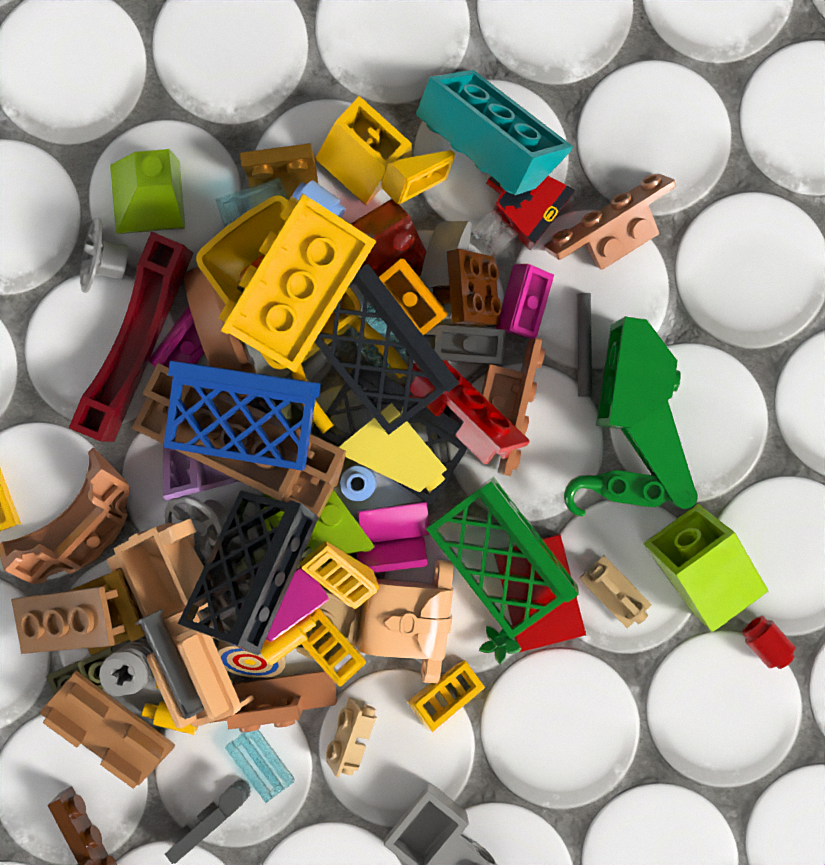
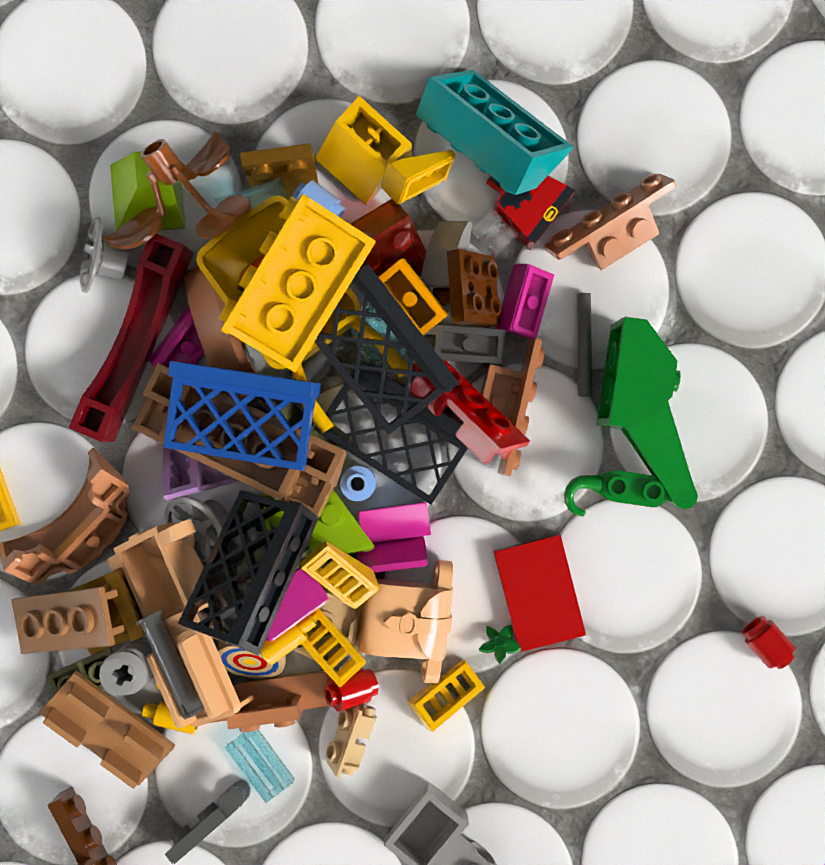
(169, 169): none -> dark orange plant
(354, 692): none -> red brick
(397, 455): light yellow slope -> none
(526, 539): green fence -> none
(616, 592): tan hinge -> none
(707, 566): lime slope -> none

